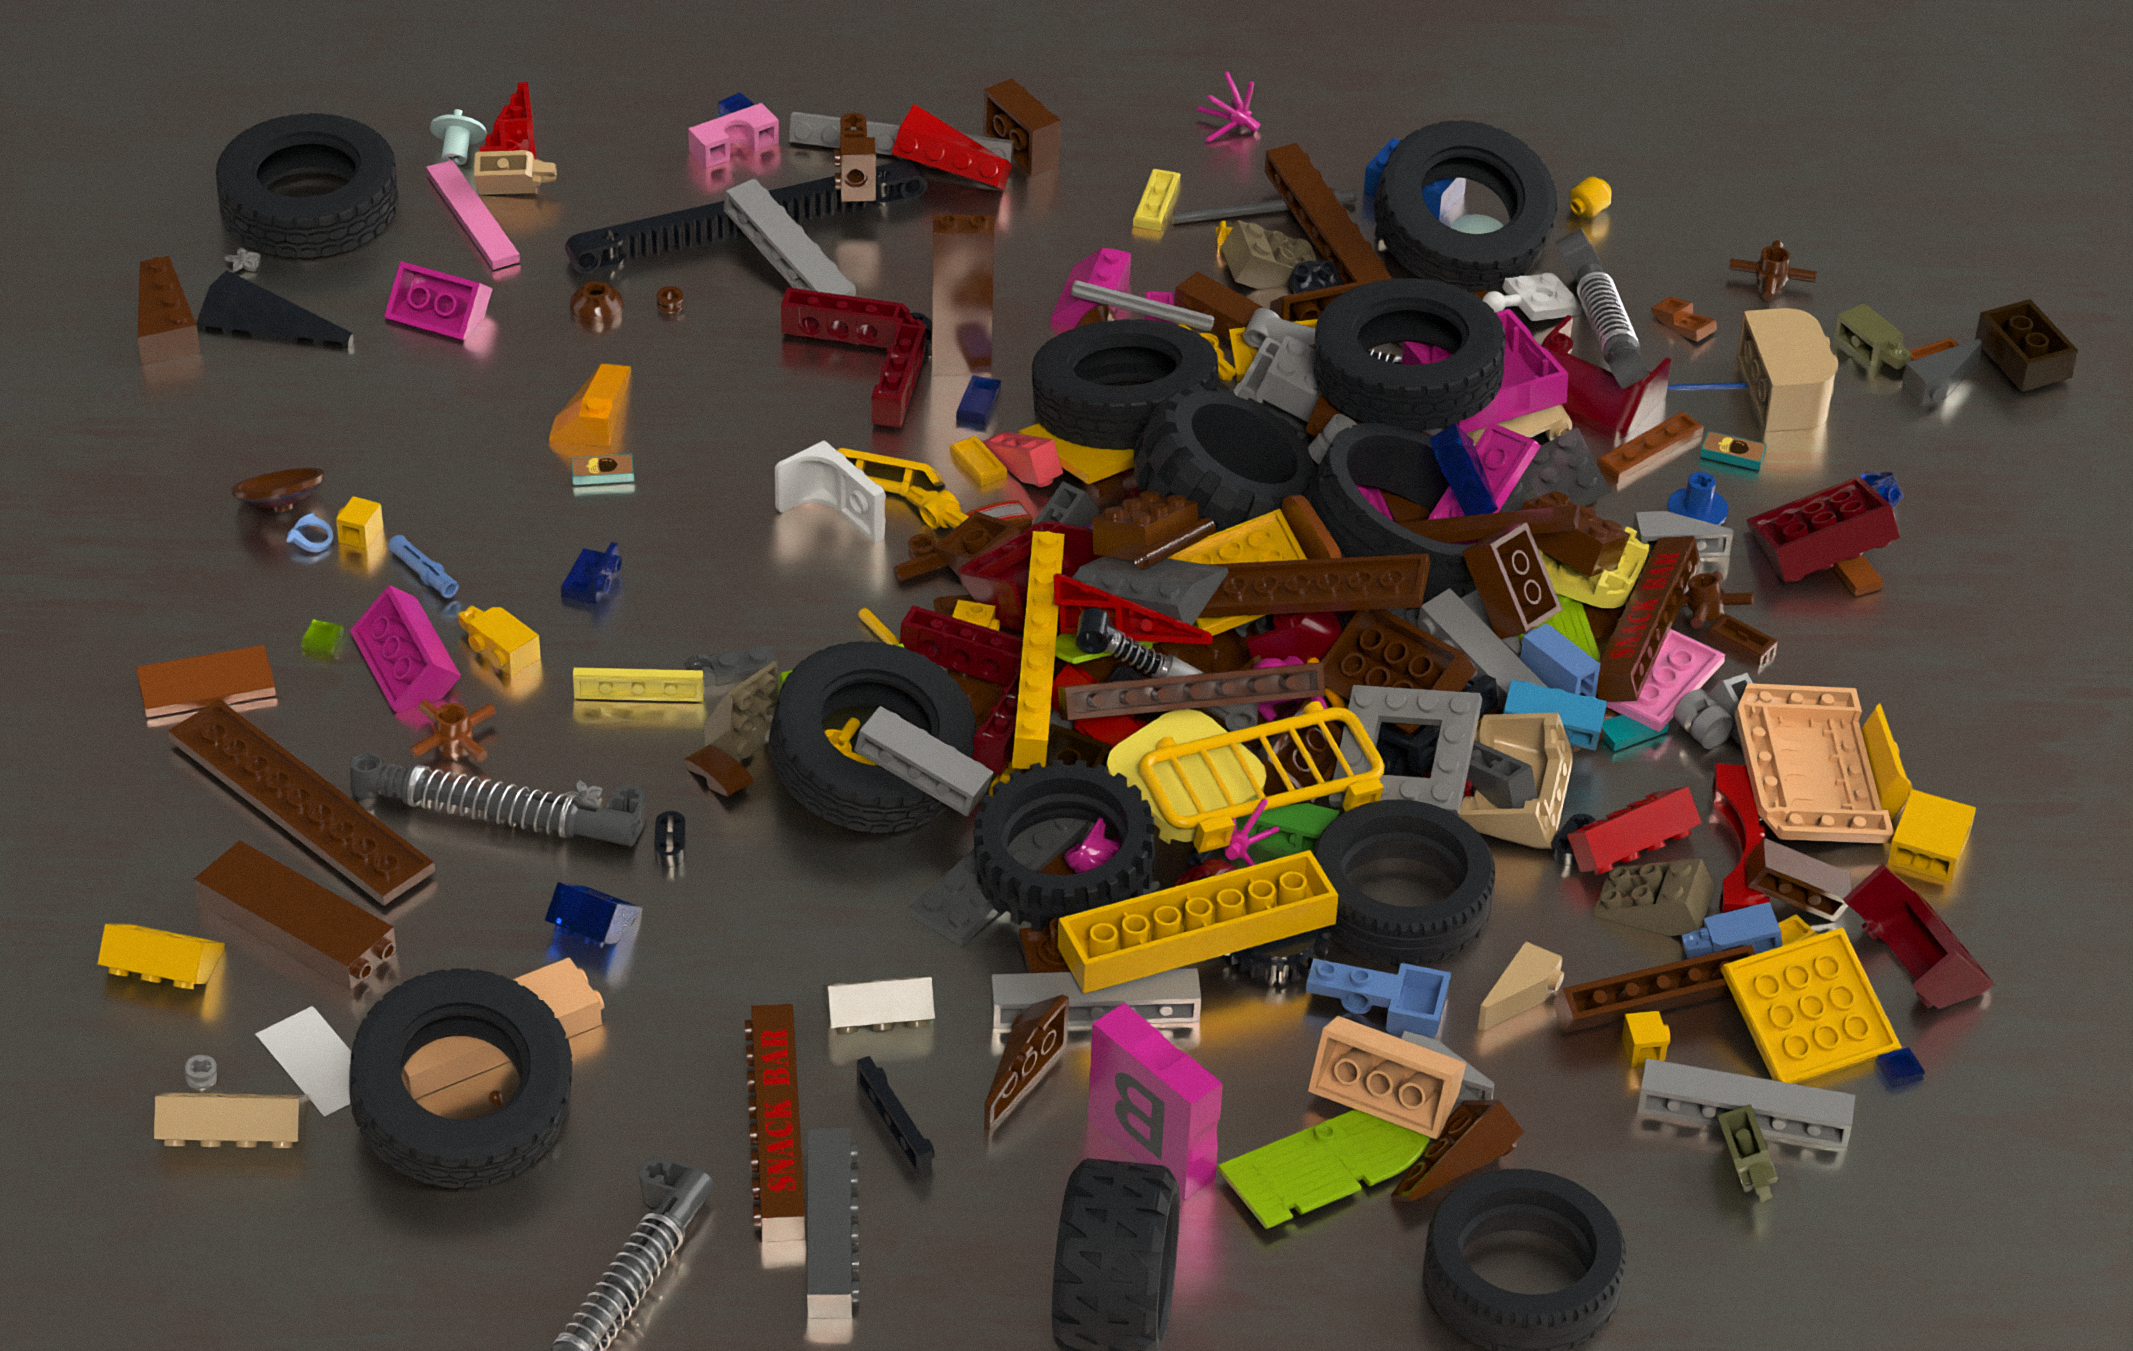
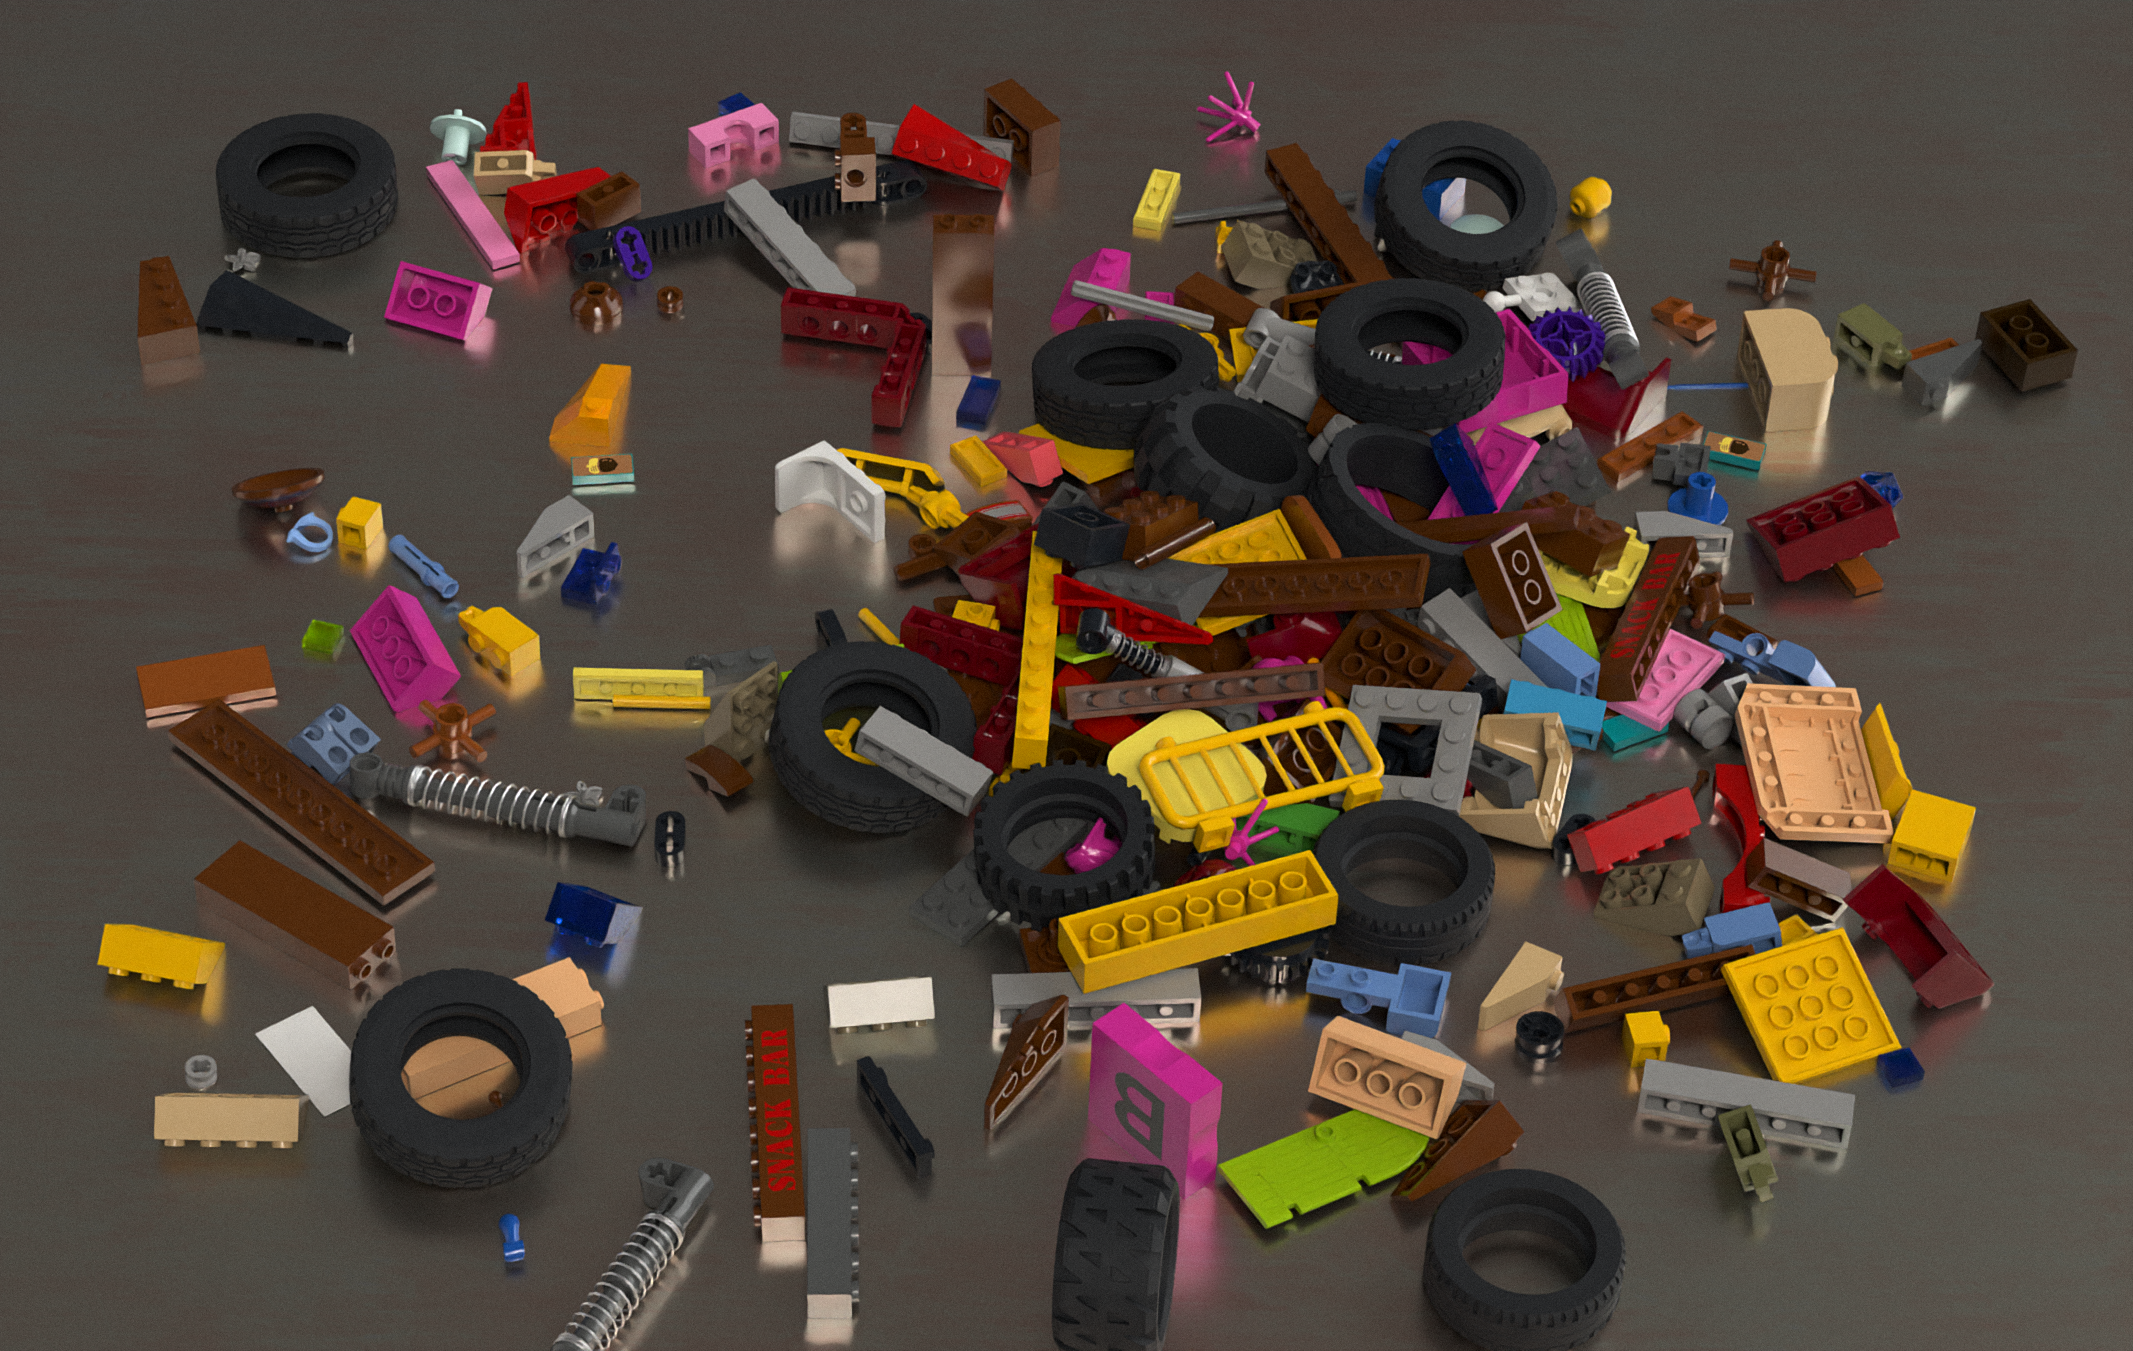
(332, 742): none -> sand blue hips
(513, 1247): none -> blue arm
(546, 206): none -> red wedge
(555, 533): none -> light grey slope
(609, 202): none -> reddish brown brick
(638, 251): none -> dark purple beam
(661, 701): none -> yellow bar
(829, 628): none -> black beam
(1081, 535): none -> black brick
(1539, 1037): none -> black wheel
(1571, 340): none -> dark purple gear
(1679, 465): none -> dark grey plate
(1702, 777): none -> reddish brown hinge
(1786, 663): none -> medium blue plate

